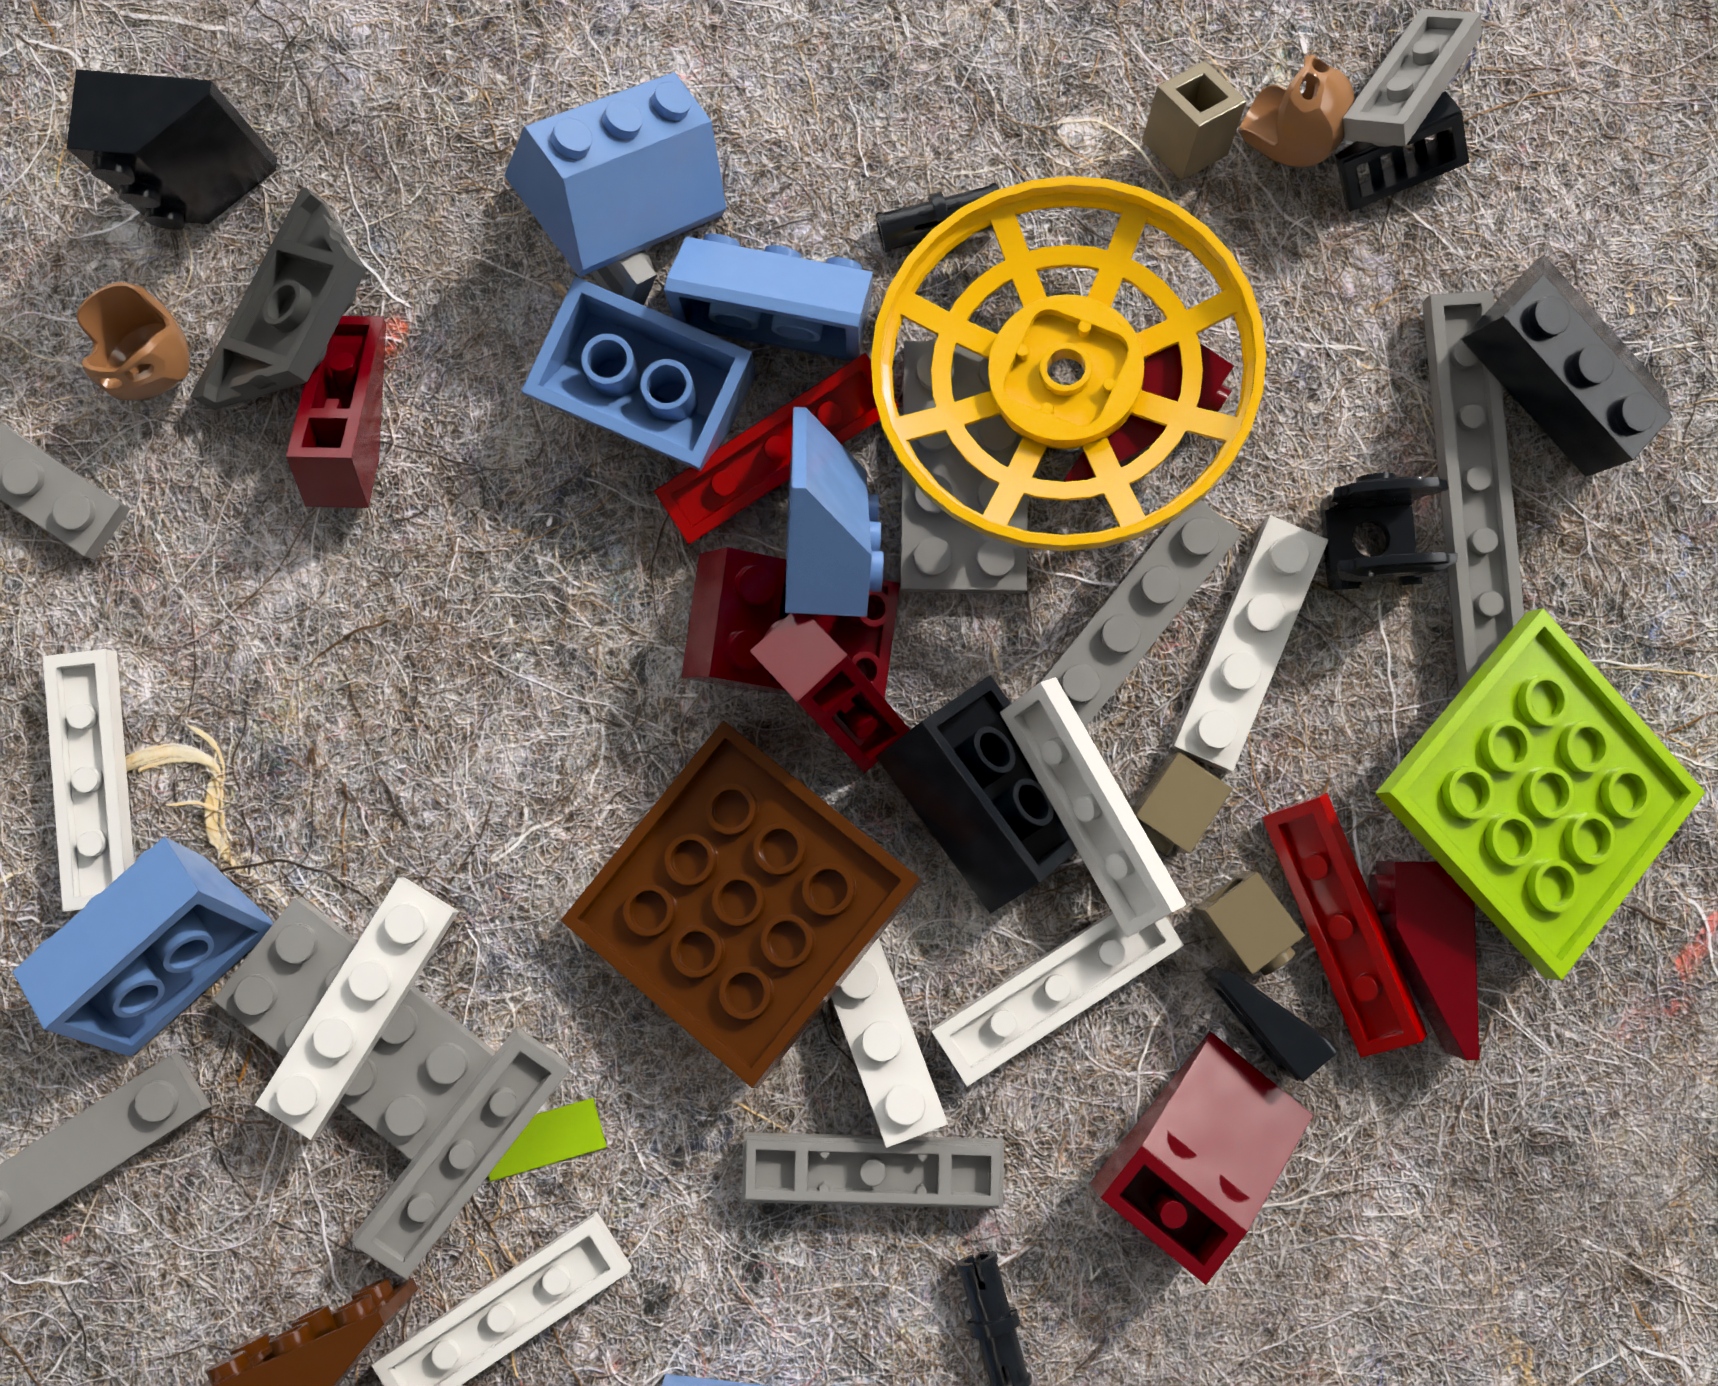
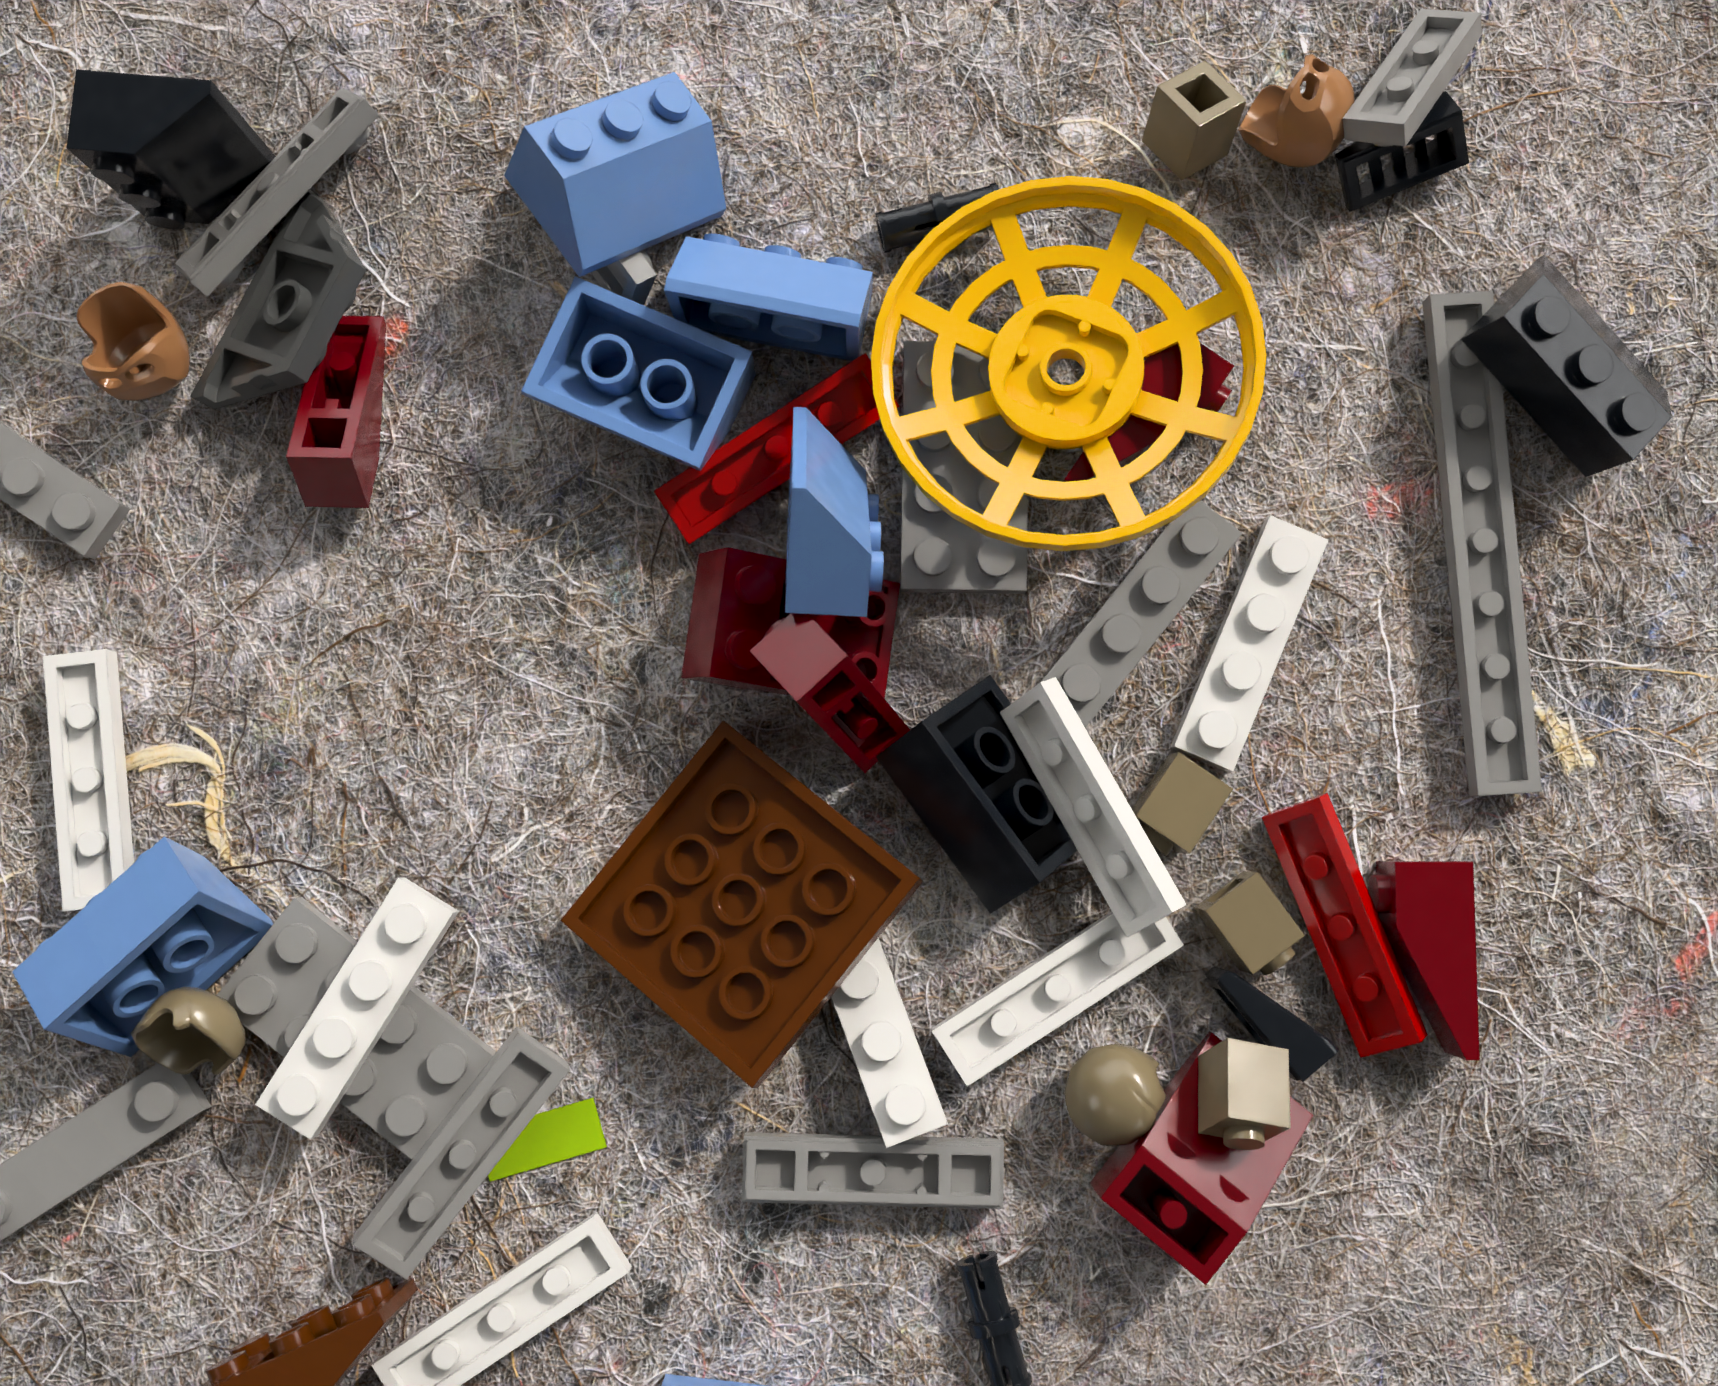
(190, 1029): none -> dark tan hair
(335, 130): none -> light grey plate
(1114, 1094): none -> dark tan hair
(1243, 1093): none -> brick
(1387, 504): black piece -> none
(1542, 794): lime plate -> none

